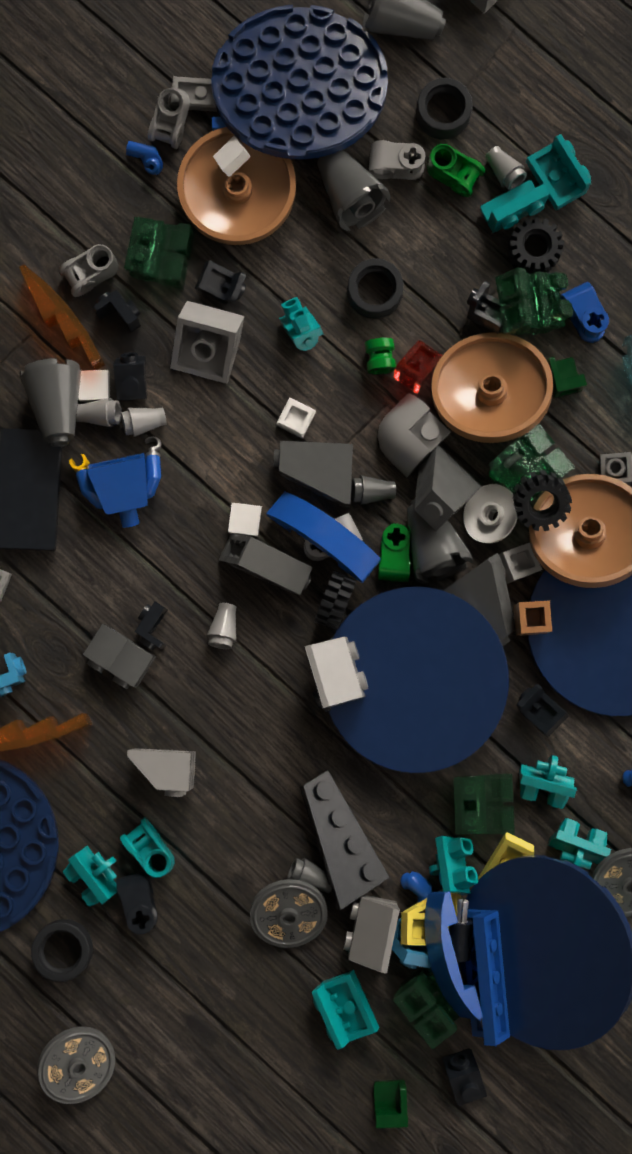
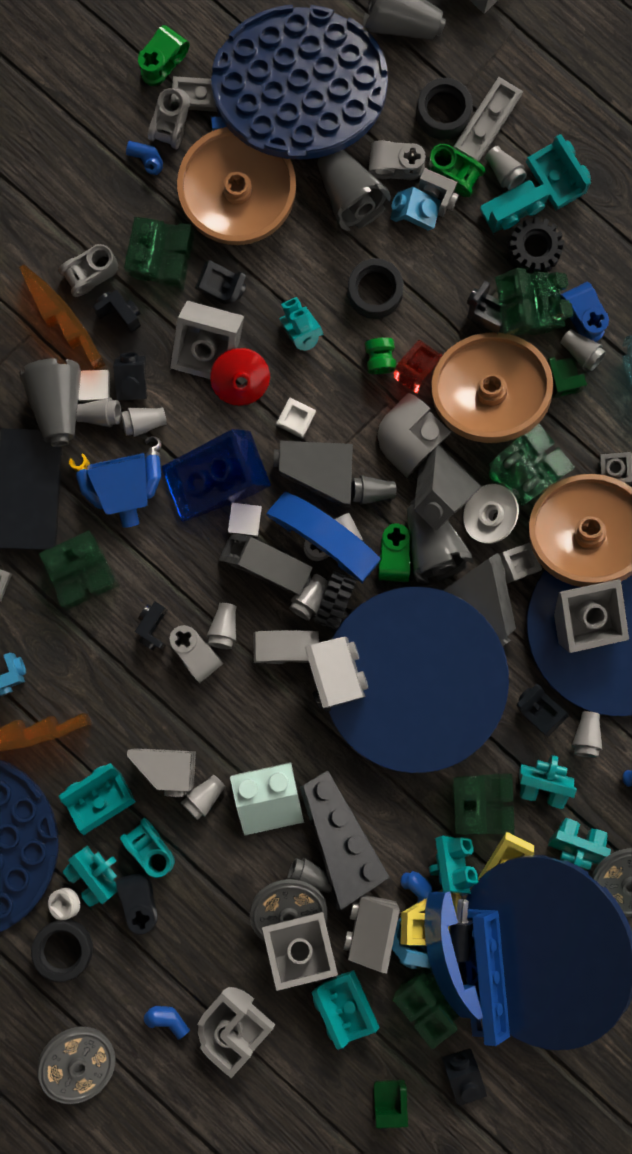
(63, 568): none -> clear green hips
(64, 904): none -> white tile
(97, 798): none -> teal bracket
(119, 656): dark grey brick -> none
(162, 55): none -> green piece
(166, 1017): none -> blue arm
(197, 657): none -> light grey piece
(202, 798): none -> light grey cone
(216, 474): none -> clear blue slope
(231, 156): white tile -> none
(232, 1030): none -> light grey brick
(236, 364): none -> red dish
(267, 798): none -> light aqua slope
(282, 646): none -> light grey slope
(299, 951): none -> light grey slope
(309, 601): none -> light grey cone
(416, 208): none -> dark azure bracket
(439, 187): none -> light grey bracket
(488, 119): none -> light grey tile
(532, 618): medium nougat brick -> none
(544, 517): black tyre -> none
(584, 350): none -> light grey cone
(588, 736): none -> light grey cone
(591, 616): none -> light grey slope

